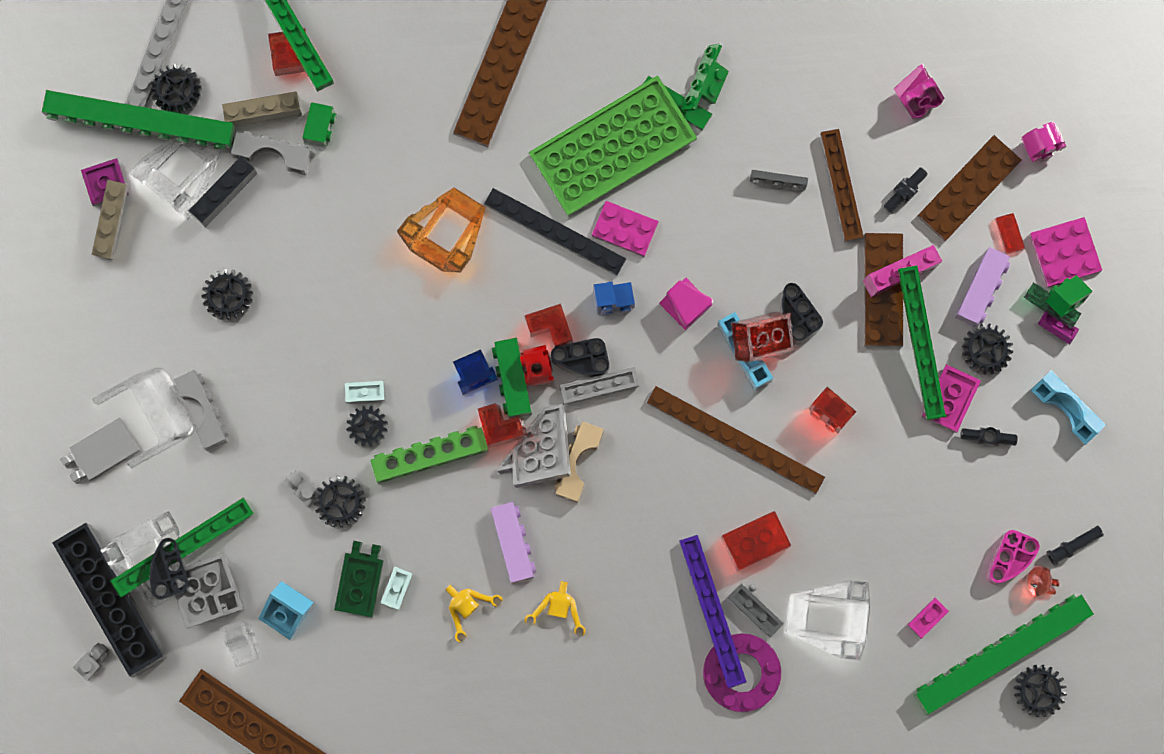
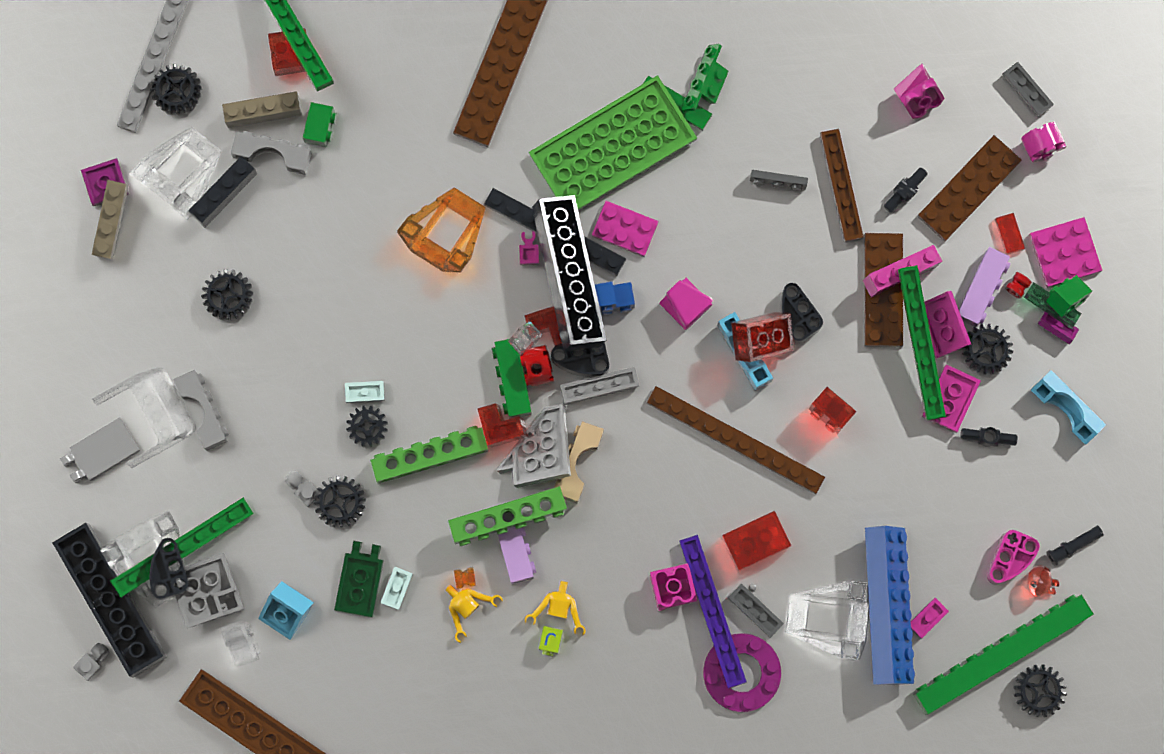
(138, 119): green brick -> none
(466, 577): none -> clear orange wheel
(473, 372): clear blue plate -> none
(525, 337): none -> clear brick
(529, 253): none -> dark pink plate
(550, 641): none -> lime brick
(553, 496): none -> bright green brick
(569, 273): none -> black brick
(673, 586): none -> dark pink piece
(889, 605): none -> blue brick
(946, 325): none -> dark pink plate
(1018, 285): none -> red wheel
(1028, 89): none -> dark grey plate

